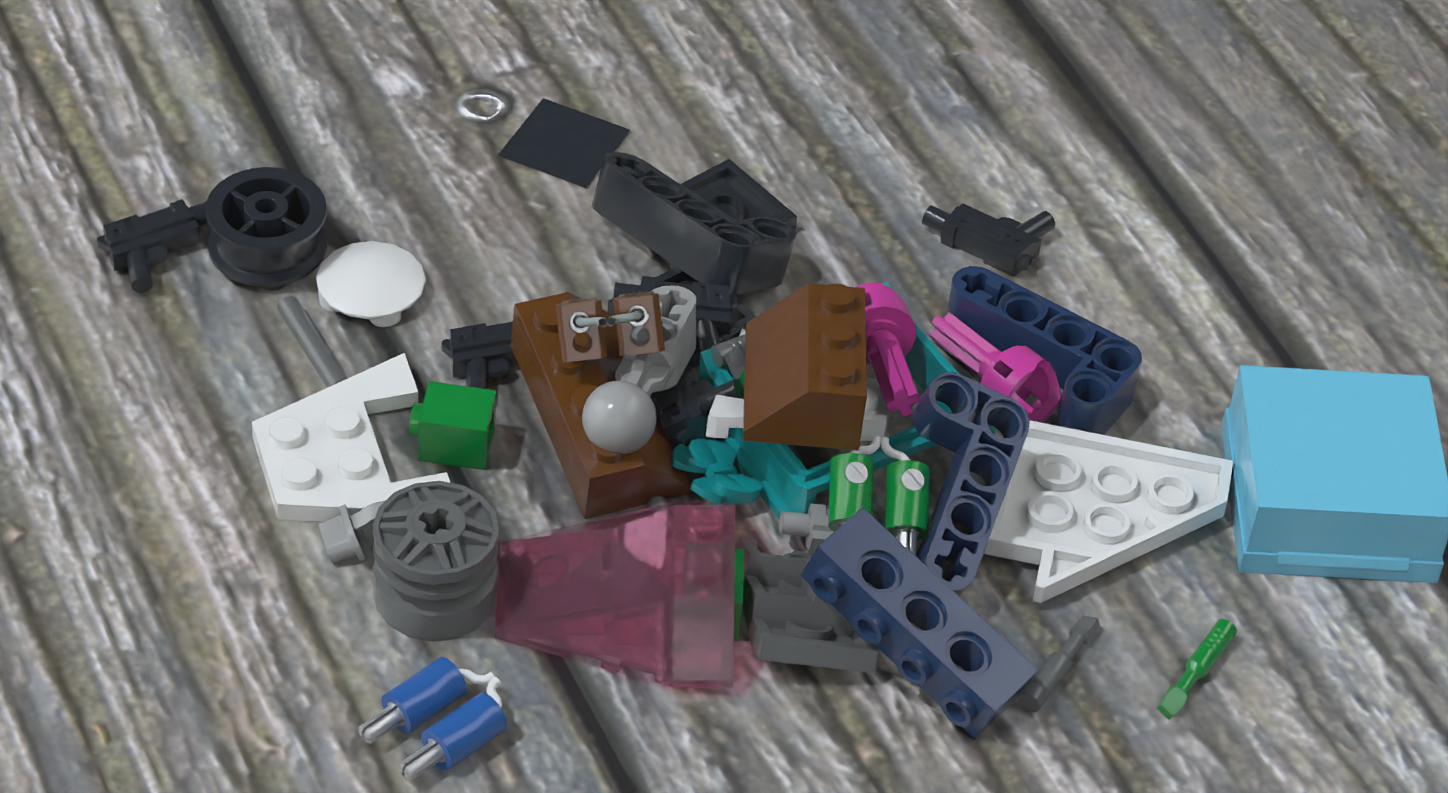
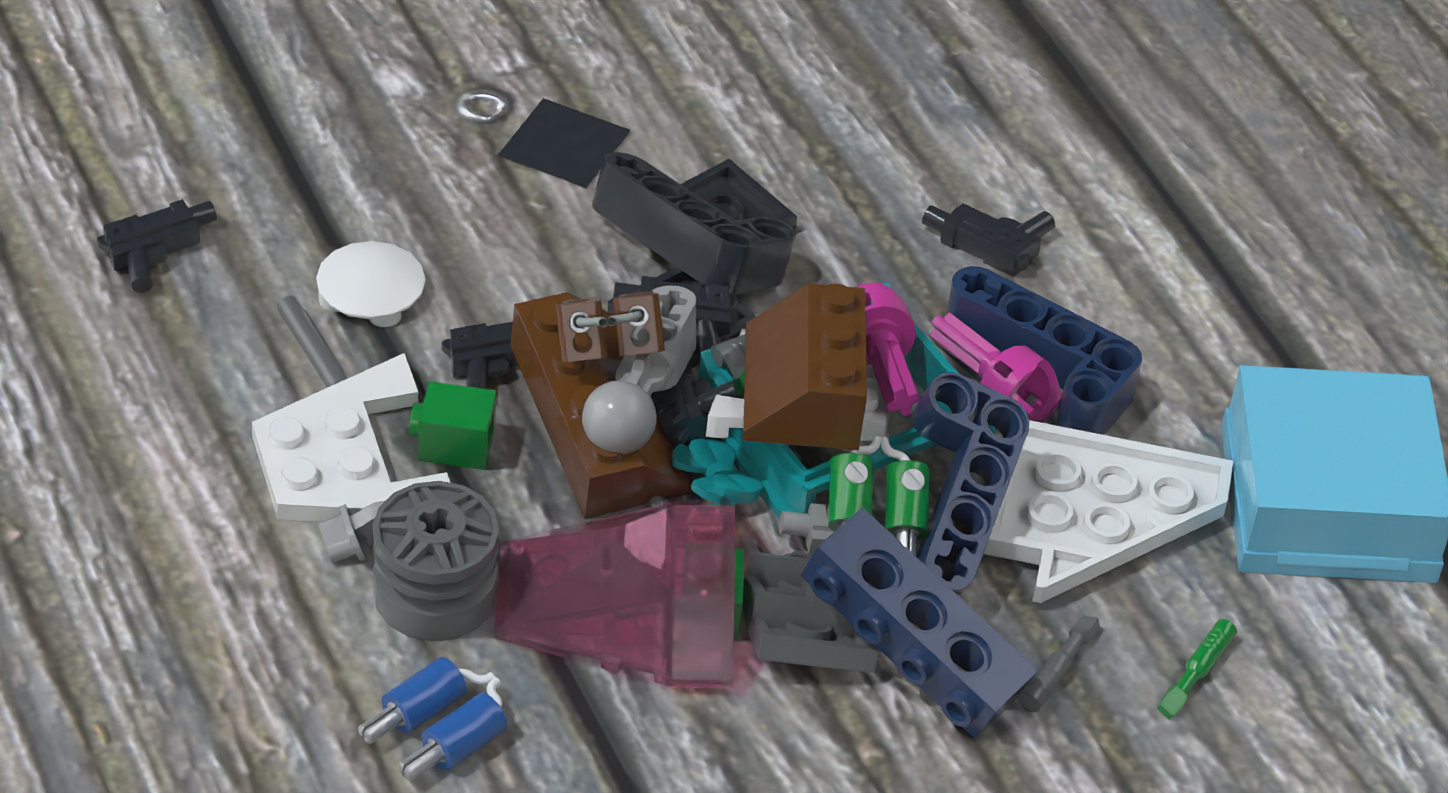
(266, 227): black wheel -> none

